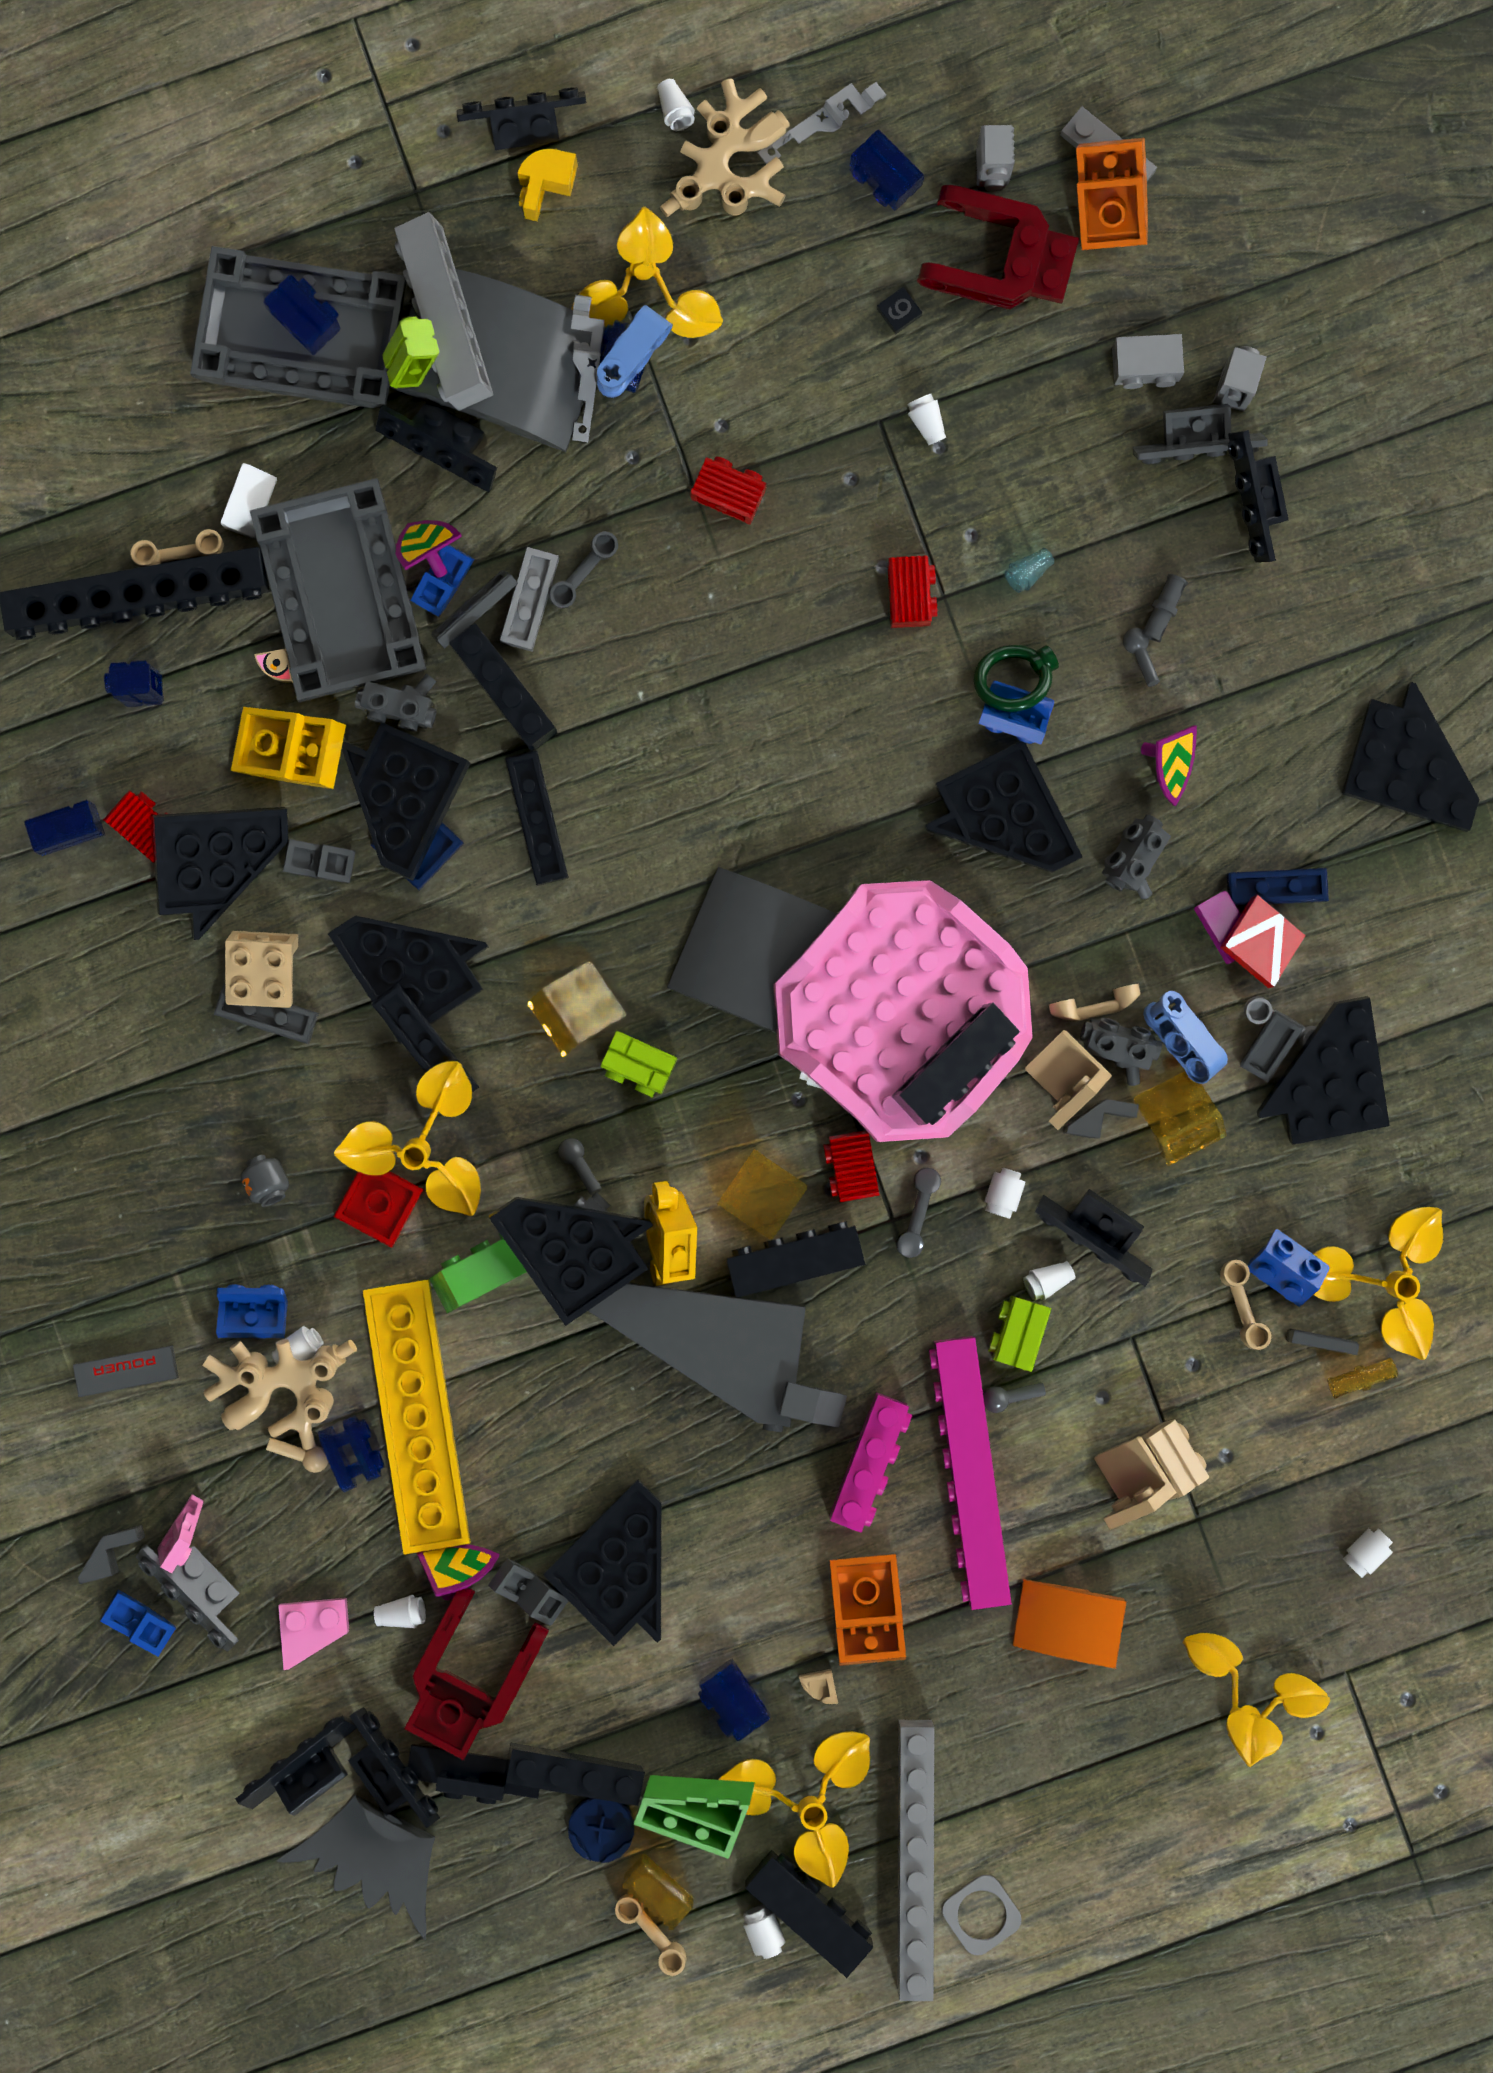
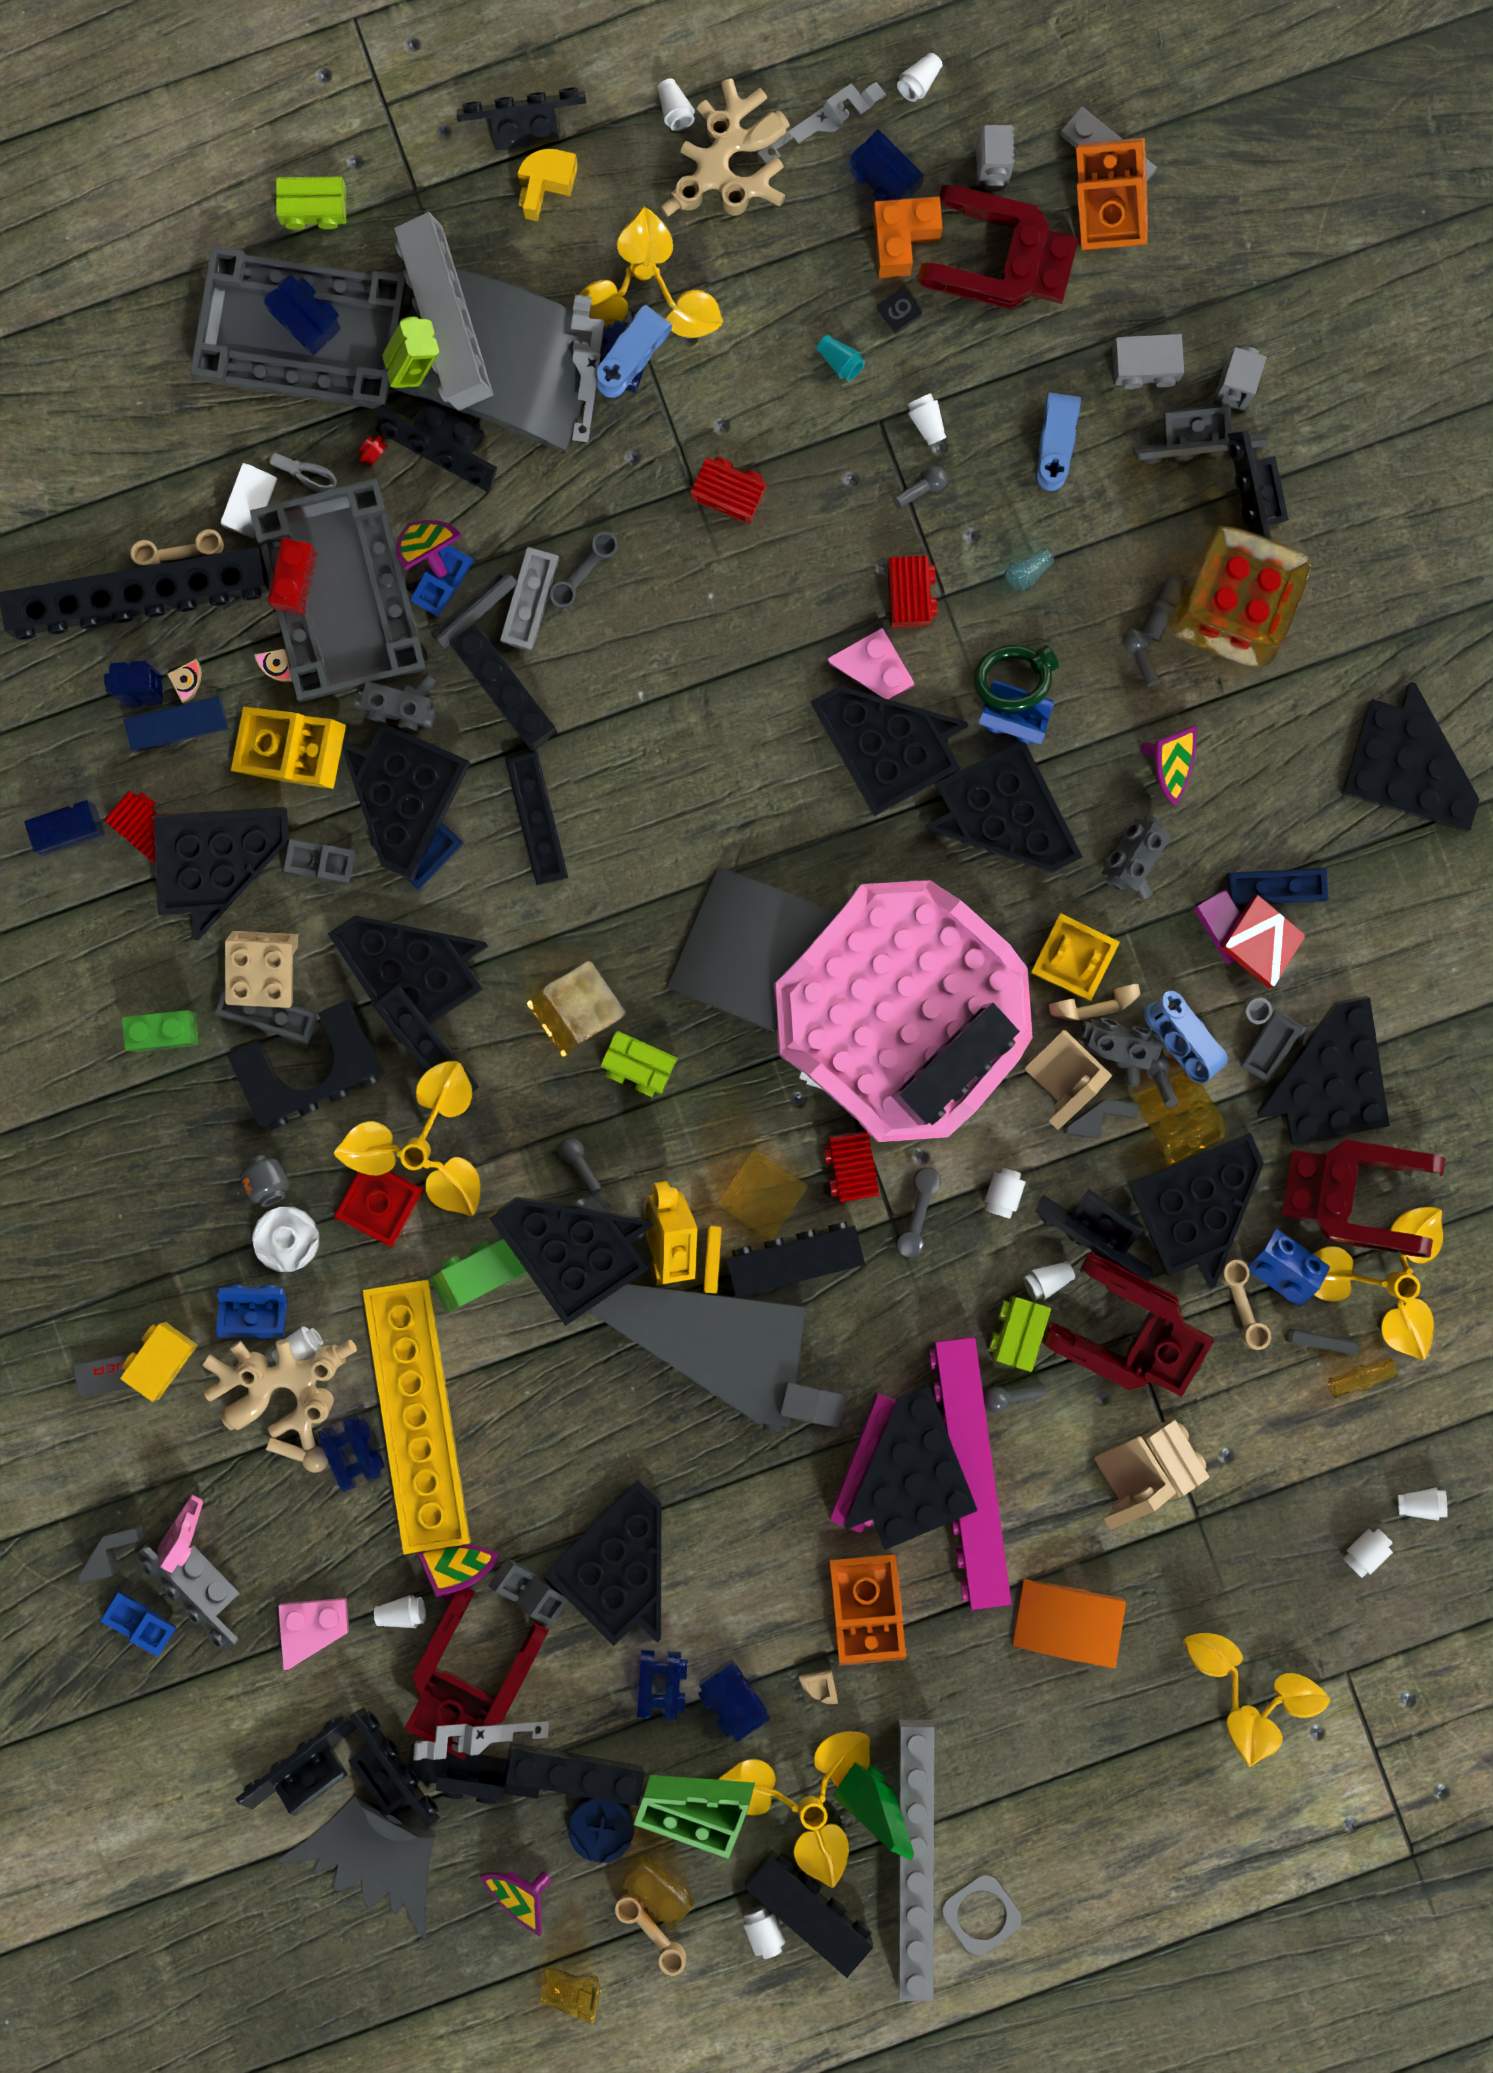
(157, 1361): none -> yellow brick
(160, 1031): none -> bright green brick
(176, 724): none -> dark blue tile
(186, 680): none -> tan tile
(285, 1239): none -> white tile
(292, 576): none -> red brick
(295, 468): none -> light grey piece
(311, 201): none -> lime brick
(353, 1065): none -> black arch
(372, 450): none -> red plate
(469, 1743): none -> light grey piece
(518, 1896): none -> shield
(571, 1994): none -> clear yellow slope
(673, 1700): none -> clear blue brick
(712, 1259): none -> yellow tile
(842, 358): none -> teal cone
(874, 665): none -> bright pink wing
(875, 1806): none -> green slope
(887, 744): none -> black wing
(900, 225): none -> orange brick
(911, 1475): none -> black wing
(918, 78): none -> white cone
(933, 480): none -> dark grey bar
(1057, 439): none -> medium blue piece
(1075, 957): none -> yellow plate
(1158, 1072): none -> dark grey bar
(1162, 1349): none -> dark red plate
(1199, 1205): none -> black wing
(1242, 596): none -> clear yellow piece
(1324, 1189): none -> dark red plate
(1424, 1504): none -> white cone

